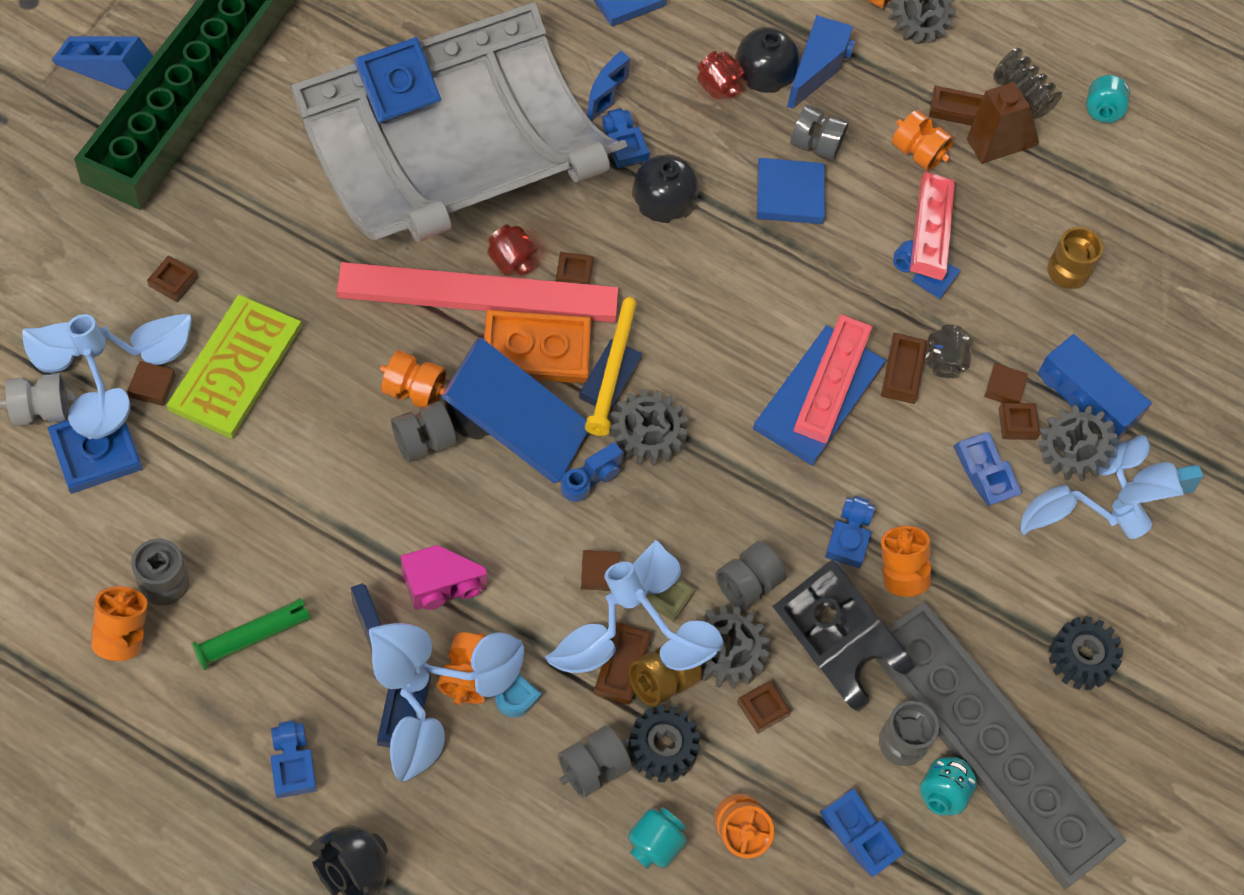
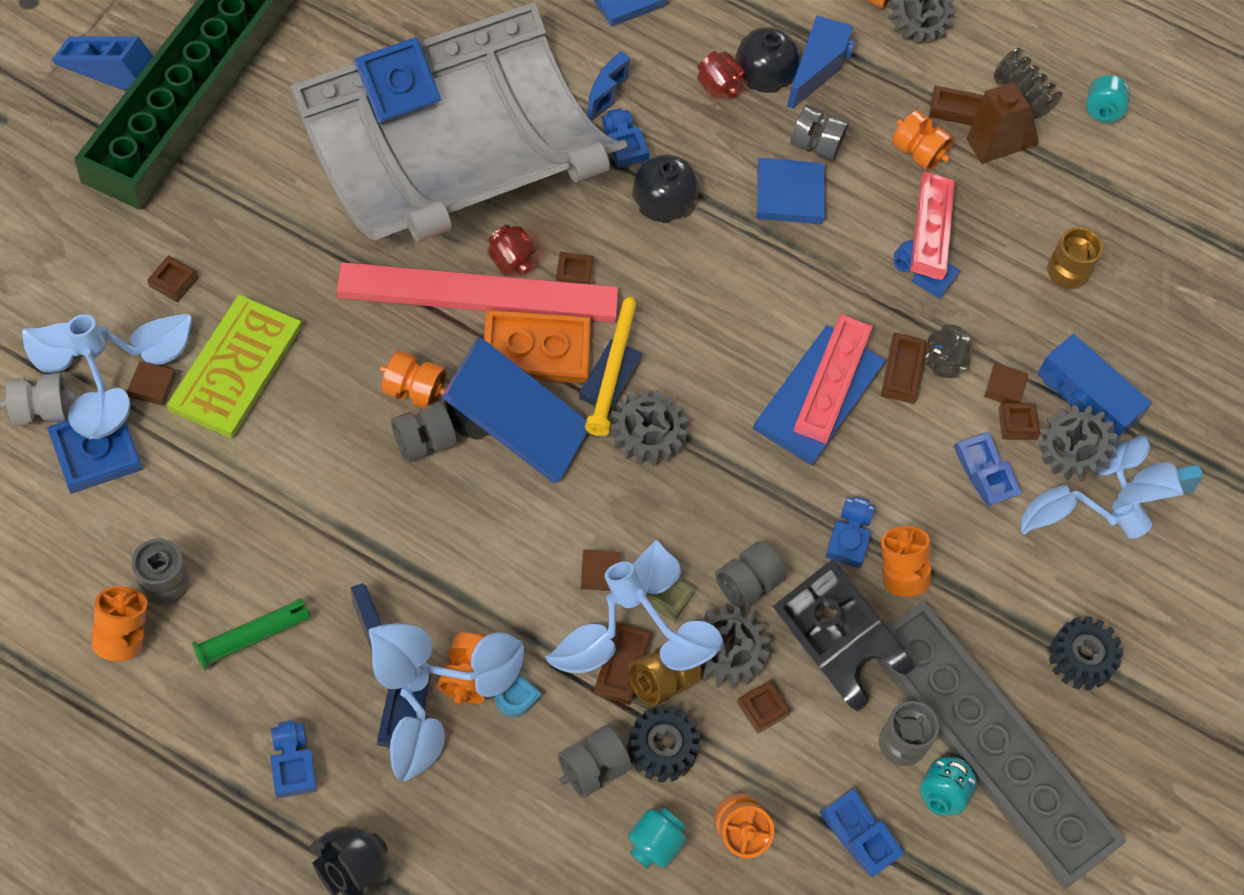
(440, 575): dark pink slope -> none
(599, 467): blue plate -> none

